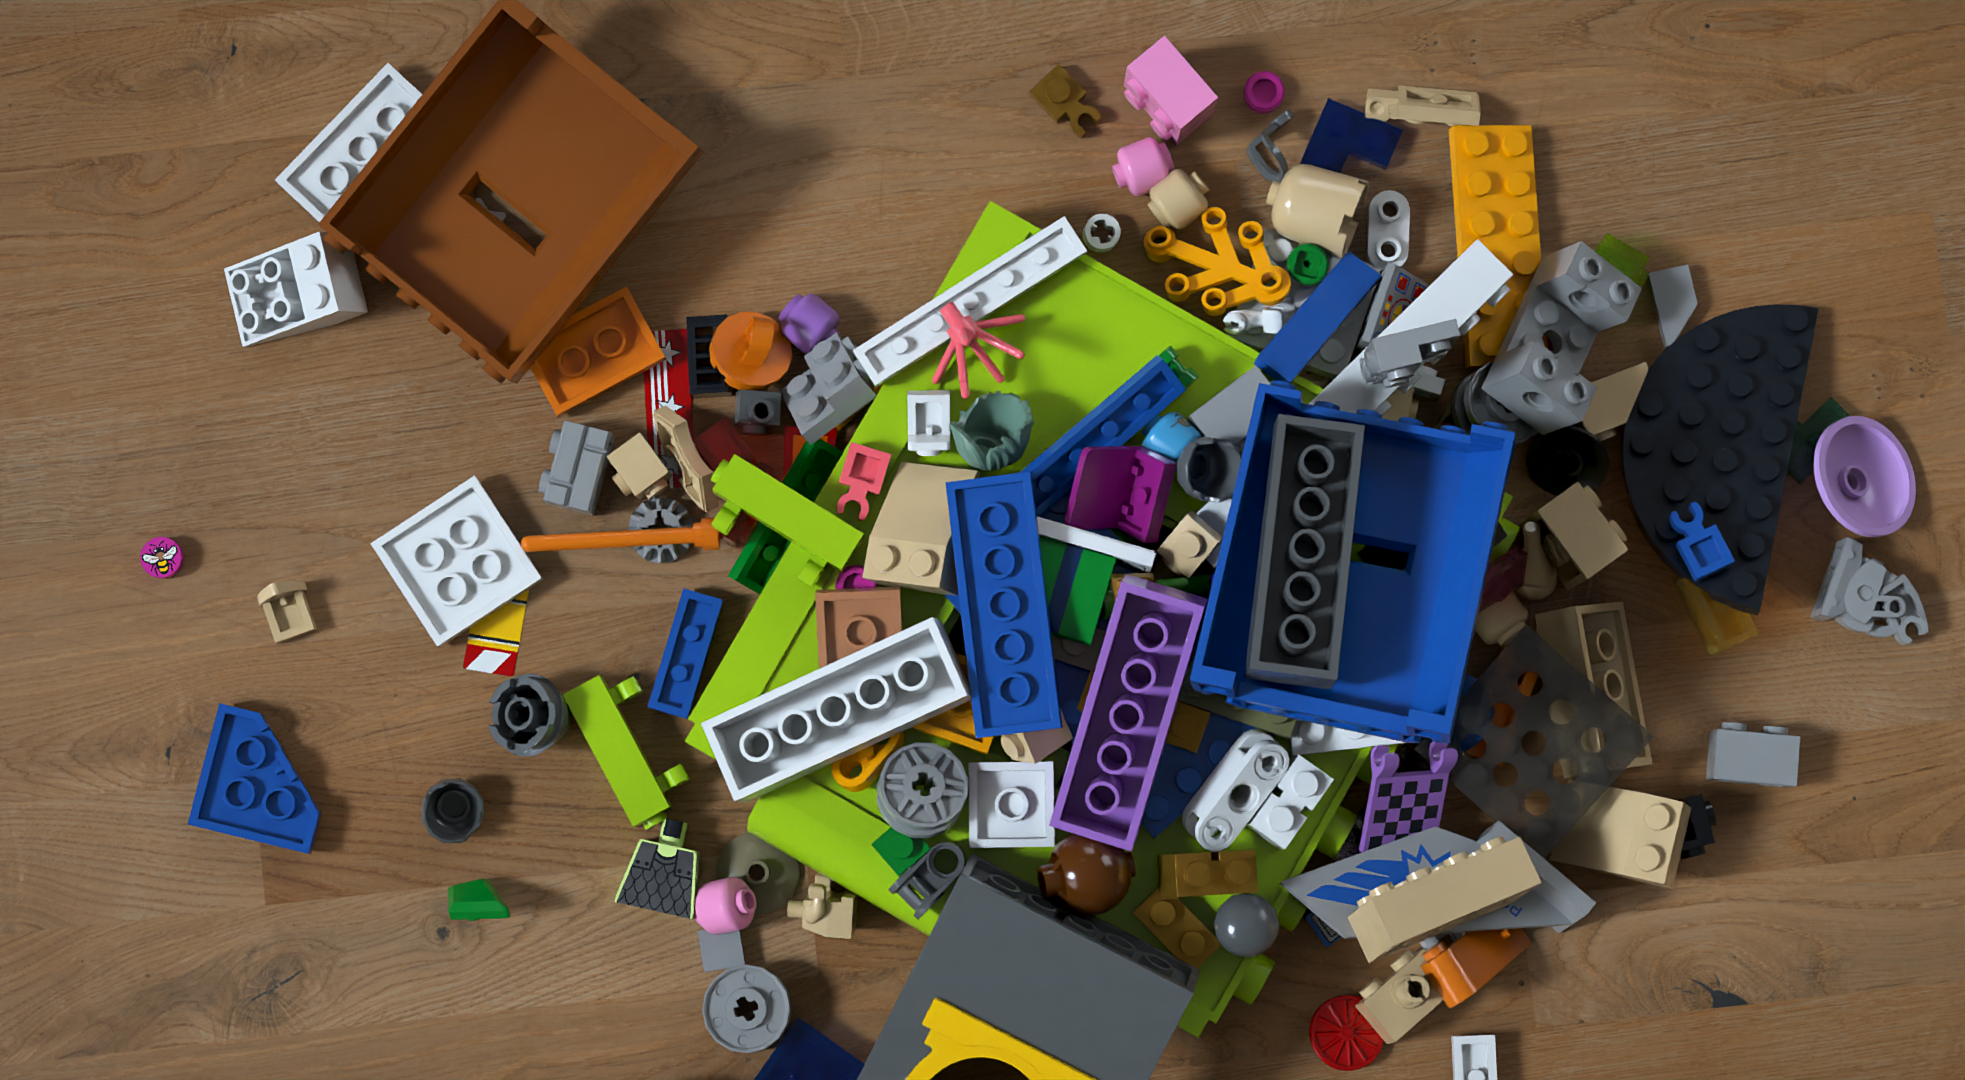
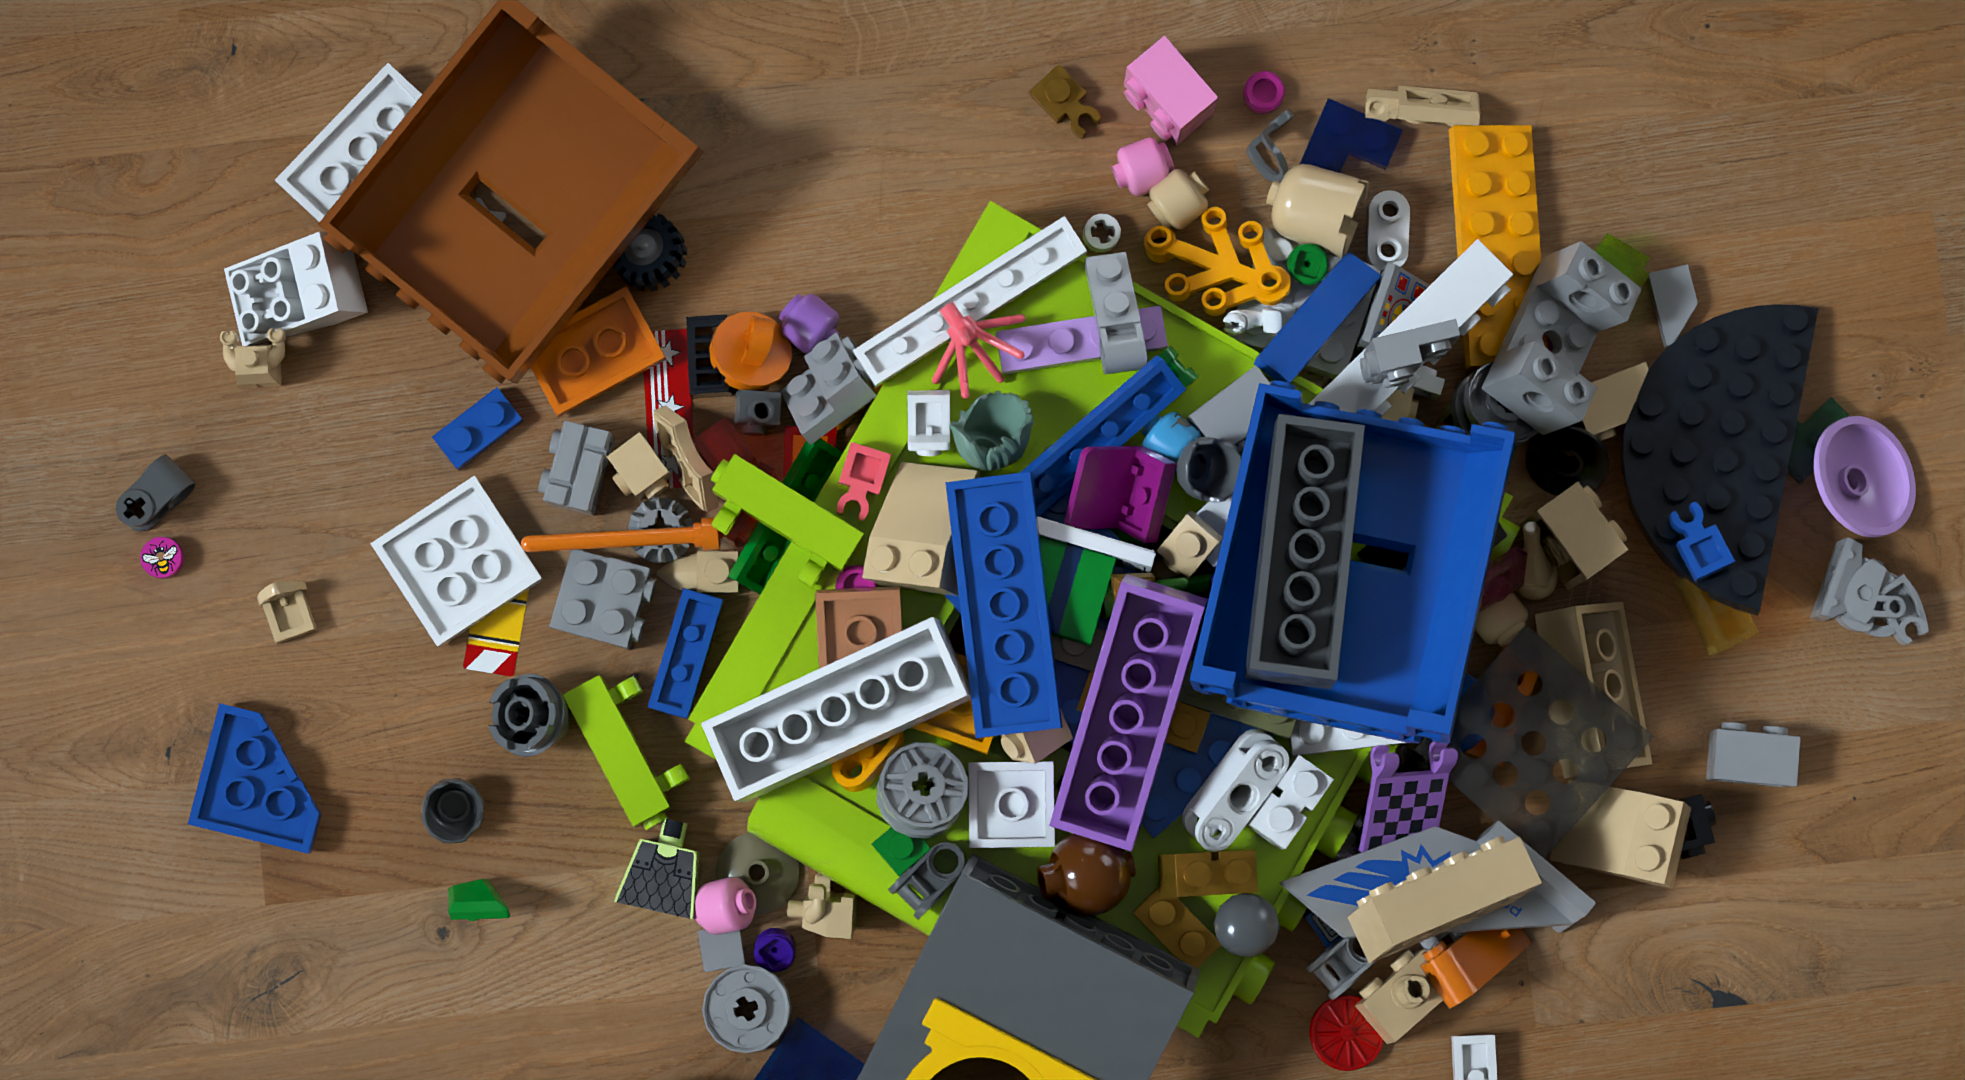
(157, 491): none -> dark grey piece
(255, 364): none -> tan piece
(477, 428): none -> blue plate
(603, 599): none -> light grey plate
(653, 255): none -> black wheel
(702, 572): none -> tan plate
(774, 949): none -> dark purple tile
(1070, 342): none -> lavender plate
(1116, 313): none -> light grey plate
(1344, 963): none -> light grey piece

